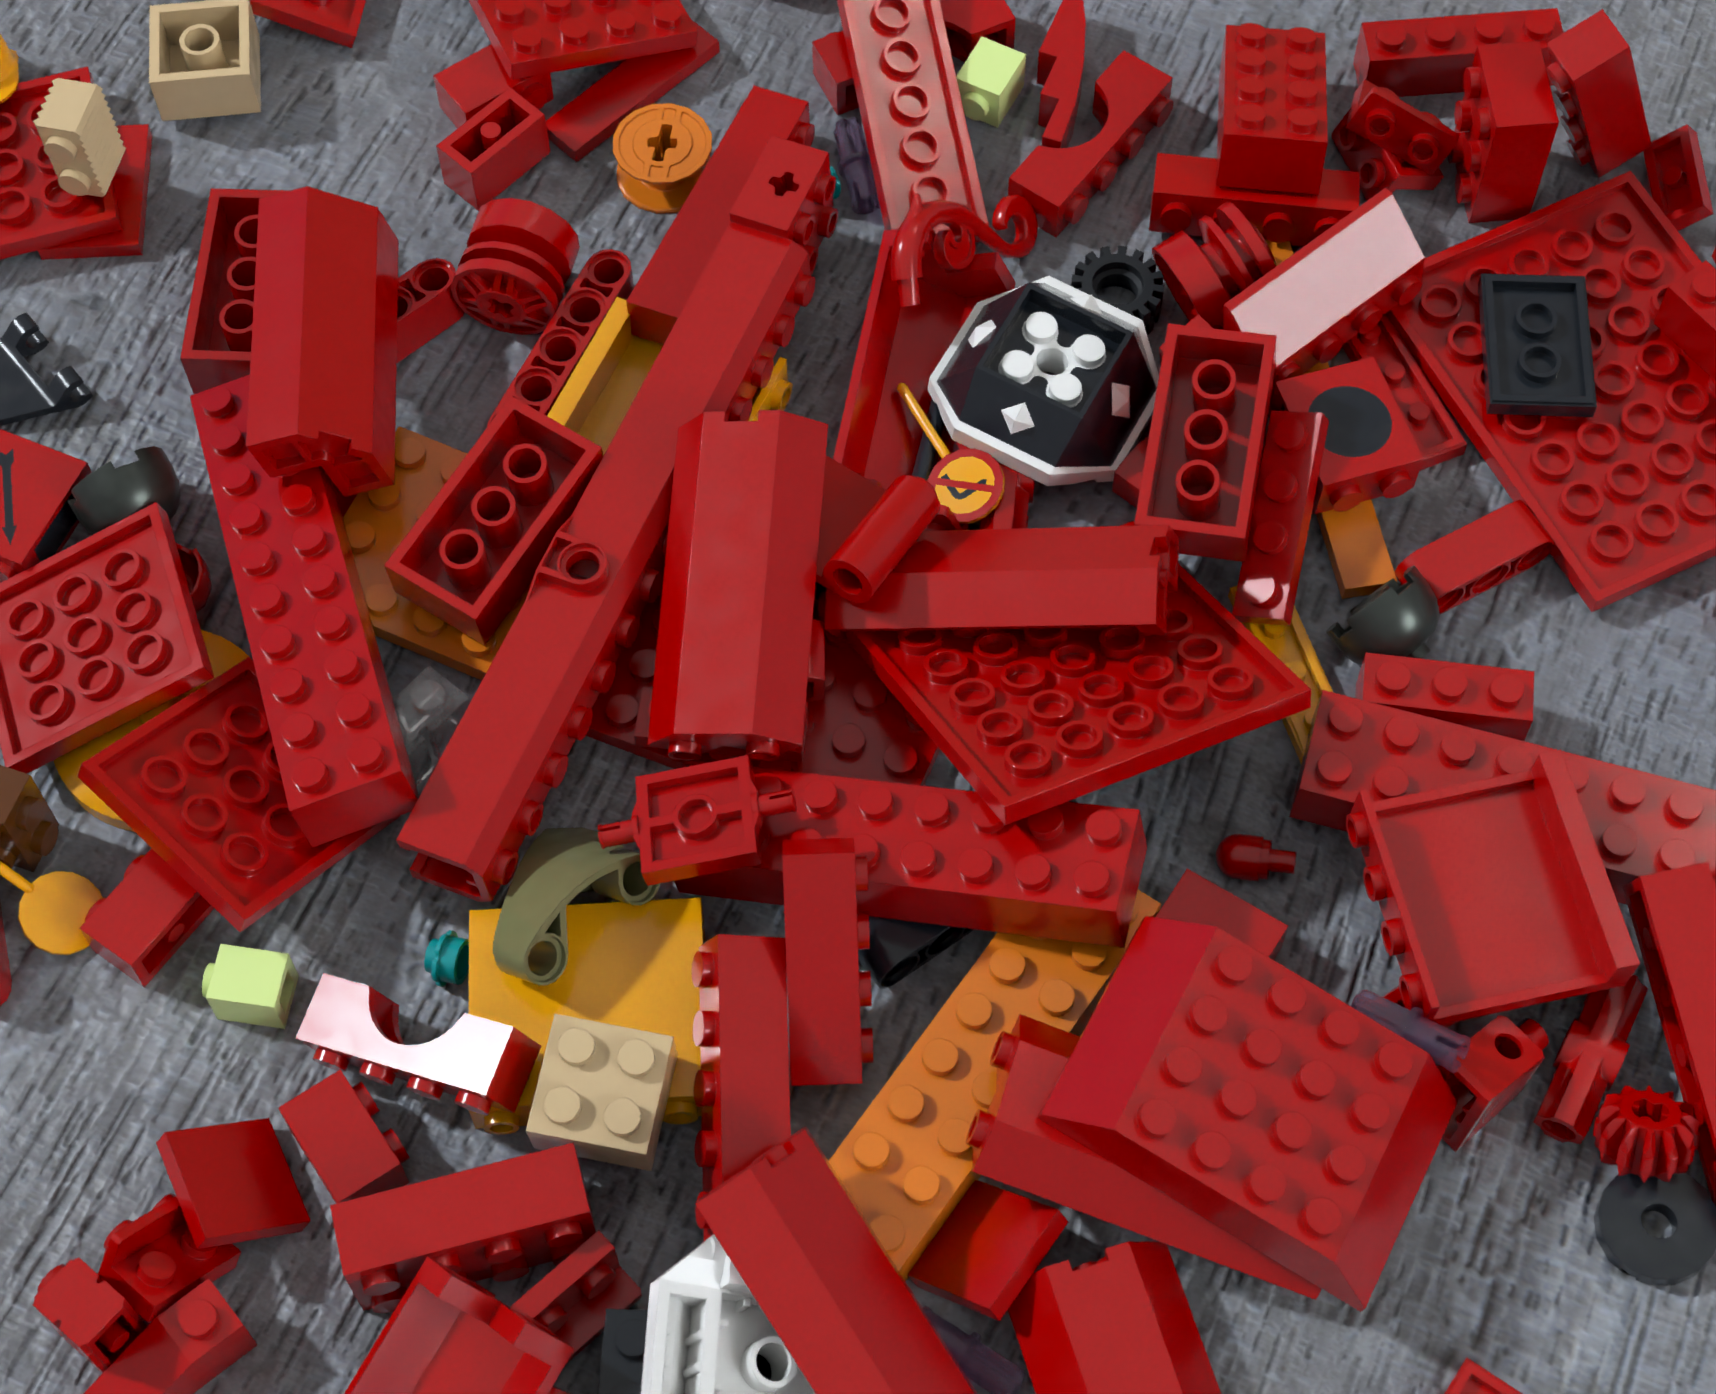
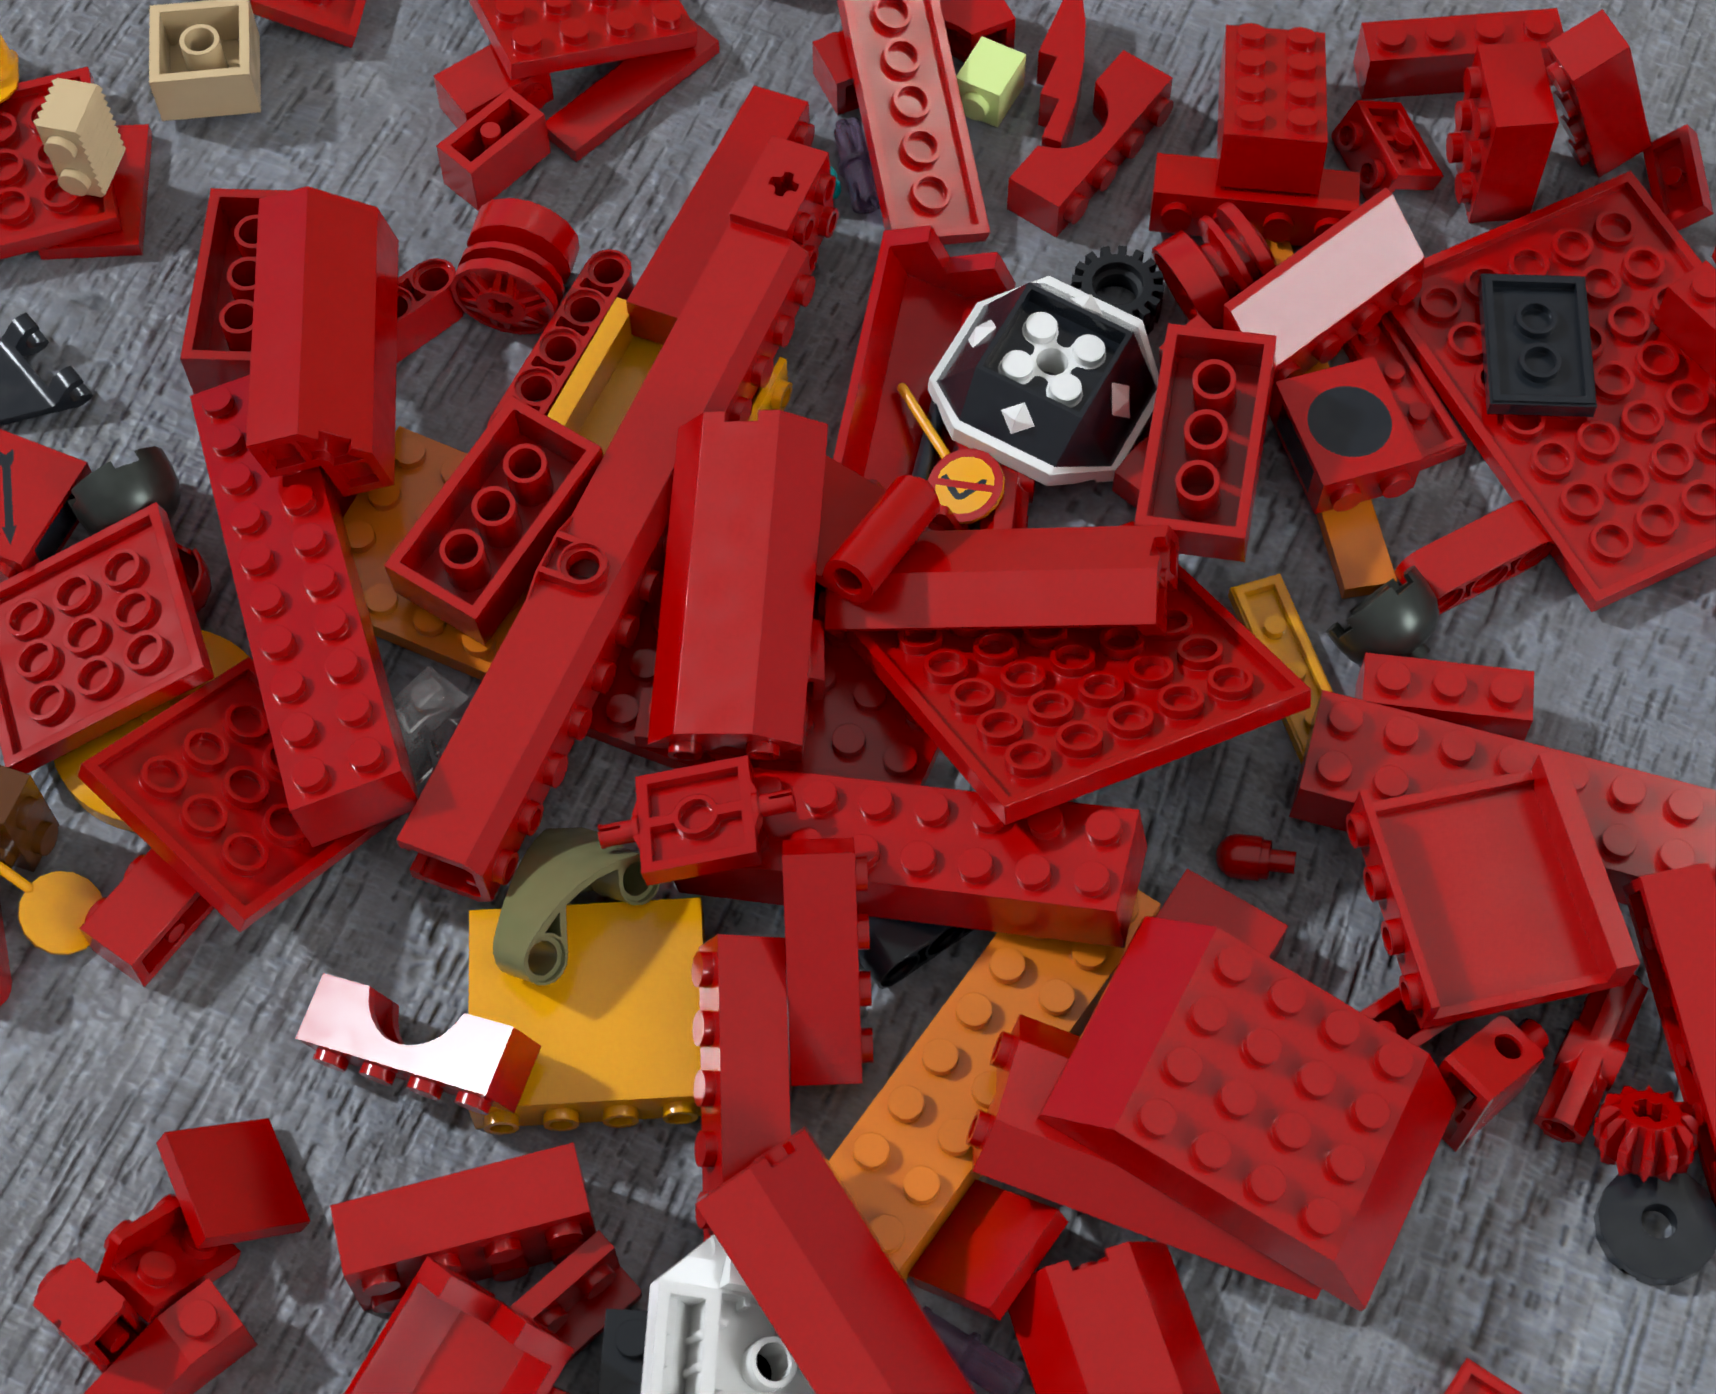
(250, 986): yellowish green brick -> none
(343, 1141): red brick -> none
(447, 959): teal plate -> none
(602, 1091): tan brick -> none
(661, 156): orange piece -> none
(956, 247): red plant -> none
(1281, 517): red plate -> none
(1400, 128): red bracket -> none
(1430, 1036): clear purple axle -> none

